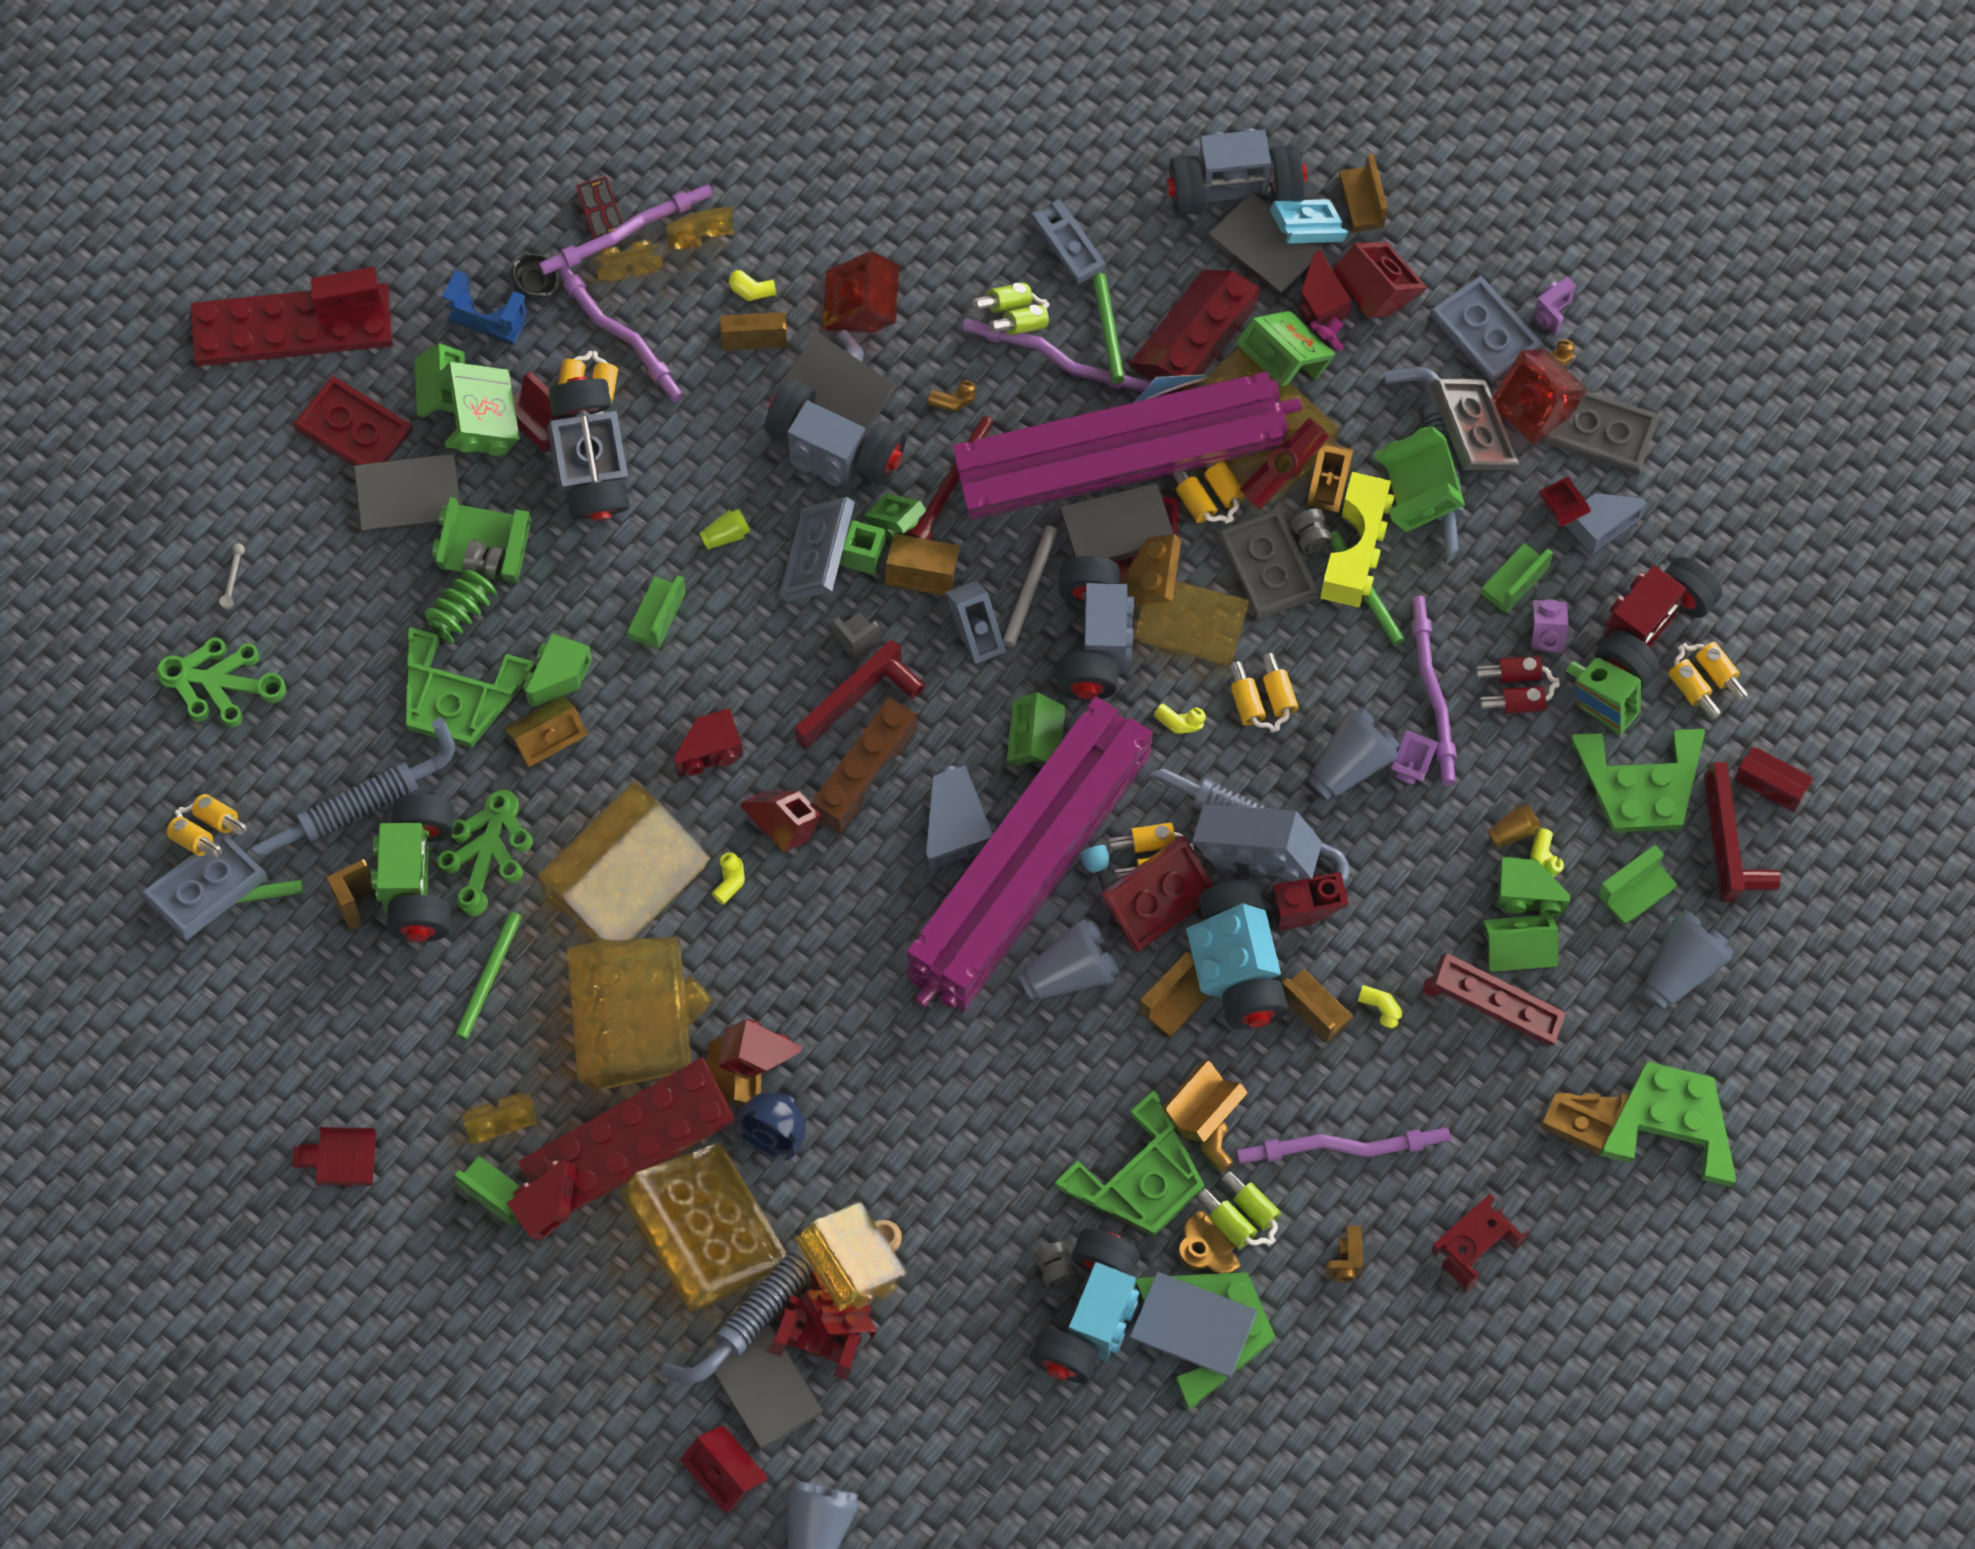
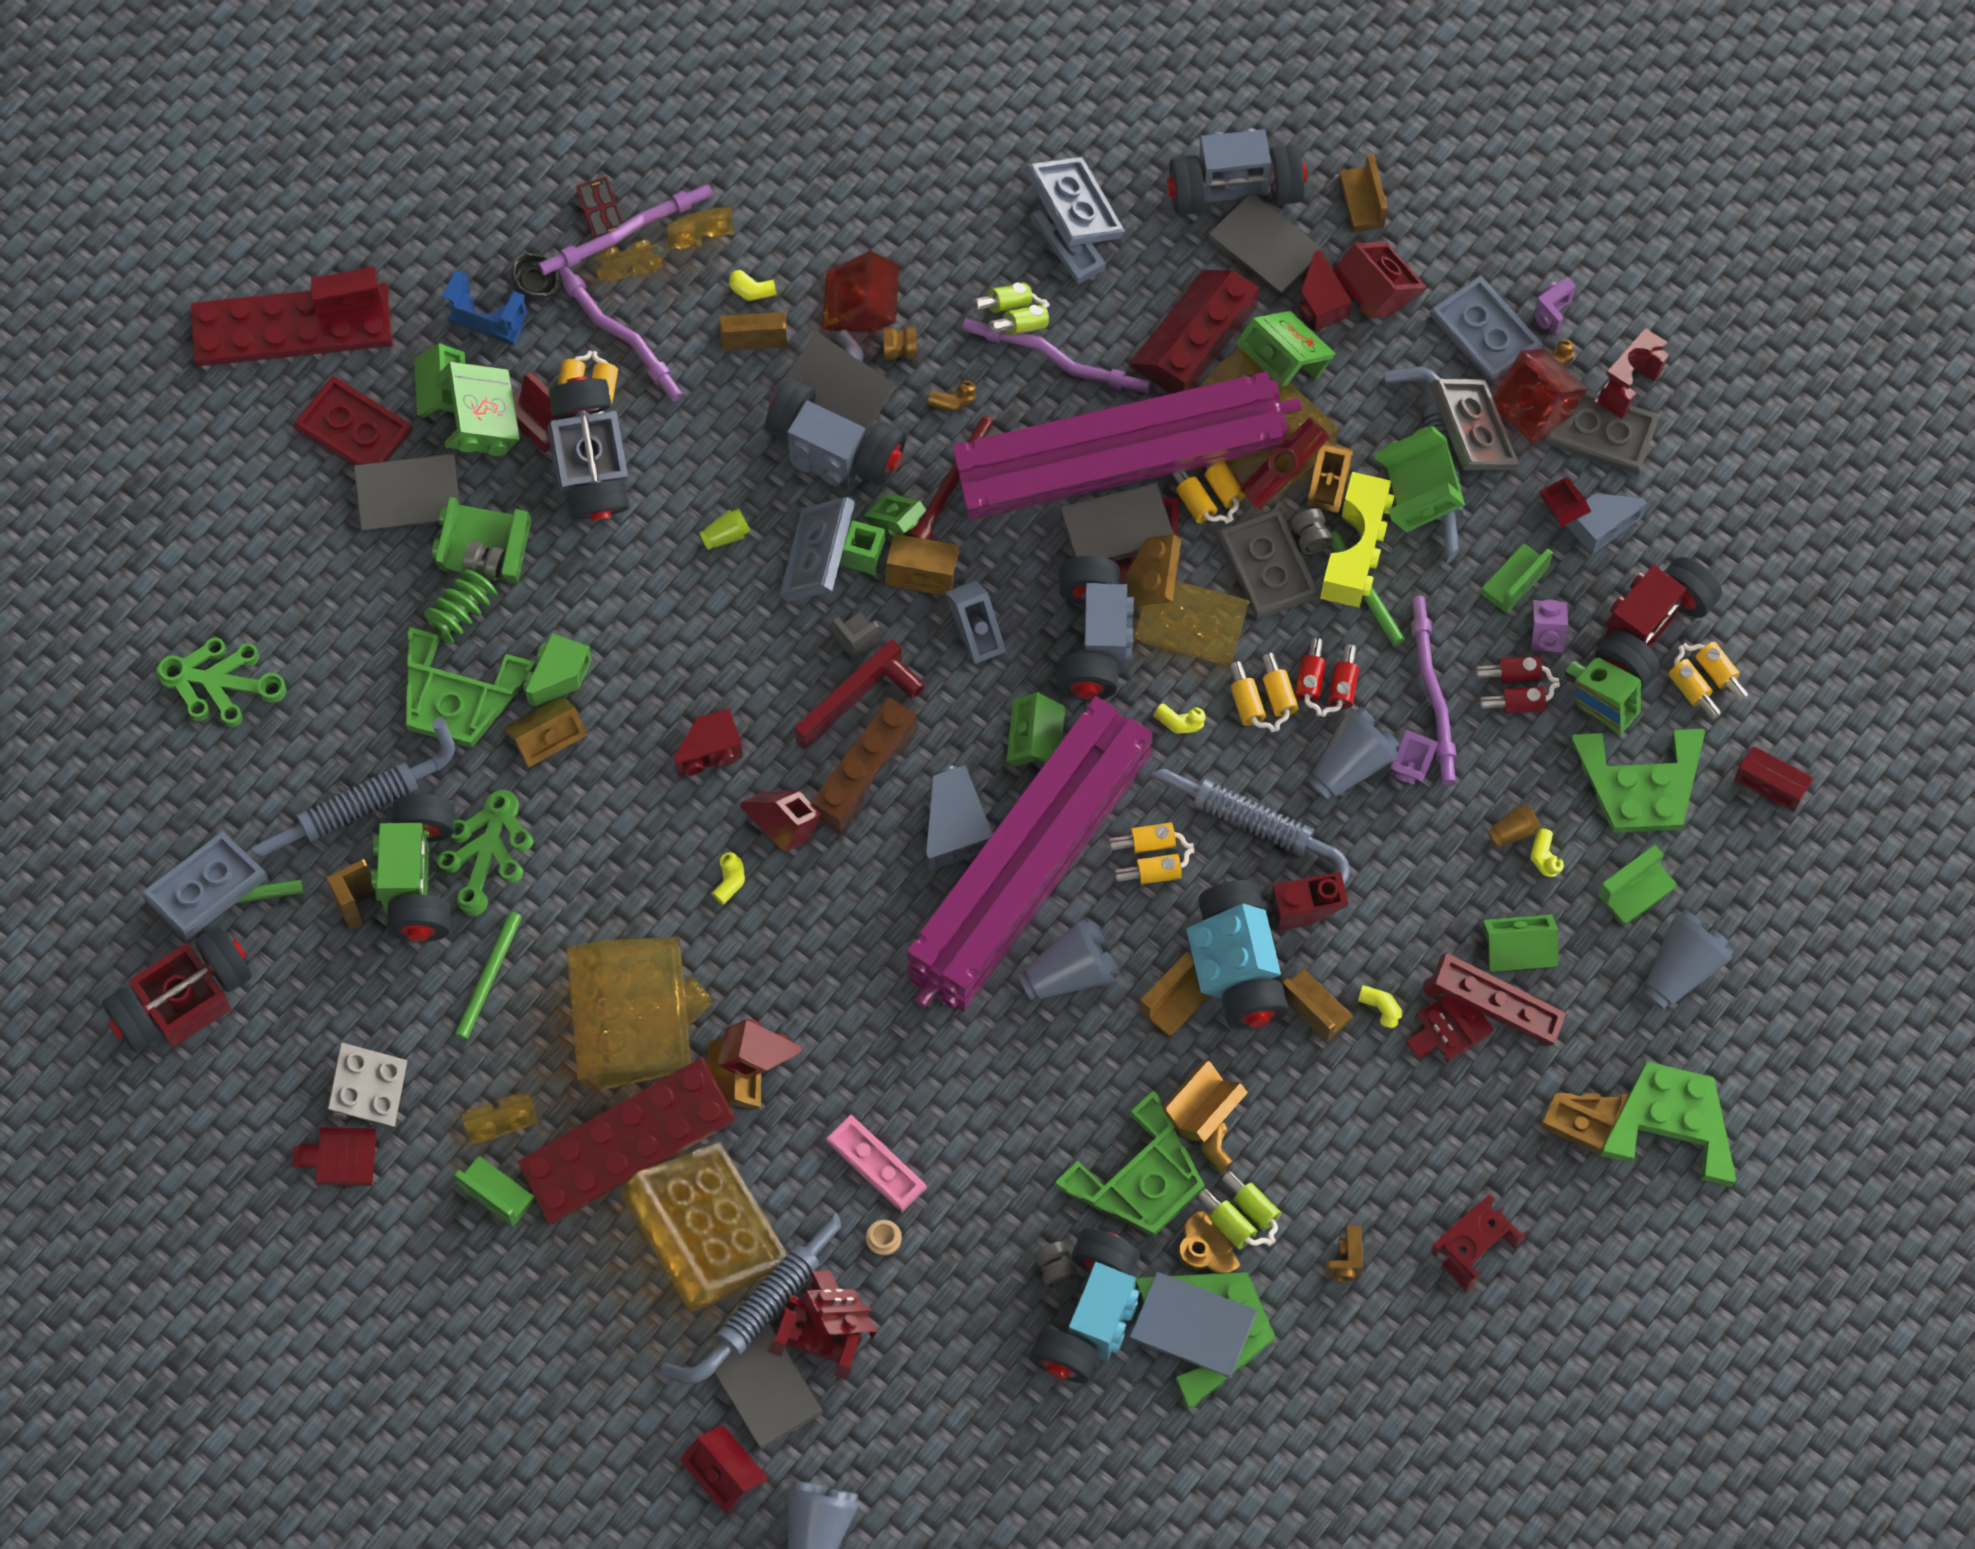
(178, 992): none -> brick
(210, 812): yellow piece -> none
(226, 601): light grey hinge -> none
(367, 1085): none -> light grey hinge
(546, 1201): dark red slope -> none
(623, 867): clear yellow slope -> none
(657, 611): bright green panel -> none
(772, 1124): dark blue cylinder -> none
(851, 1257): clear yellow brick -> none
(876, 1163): none -> bright pink tile
(900, 343): none -> pearl gold wheel
(1029, 587): light grey bar -> none
(1074, 201): none -> sand blue tile
(1096, 861): medium azure hinge -> none
(1108, 328): bright green bar -> none
(1157, 893): dark red tile -> none
(1165, 384): dark azure sticker -> none
(1257, 842): sand blue brick -> none
(1274, 1150): medium lavender bar -> none
(1308, 221): medium azure plate -> none
(1328, 333): magenta plant -> none
(1342, 684): none -> red piece
(1450, 1026): none -> dark red piece
(1529, 887): bright green slope -> none
(1643, 355): none -> dark red piece
(1731, 877): dark red piece -> none

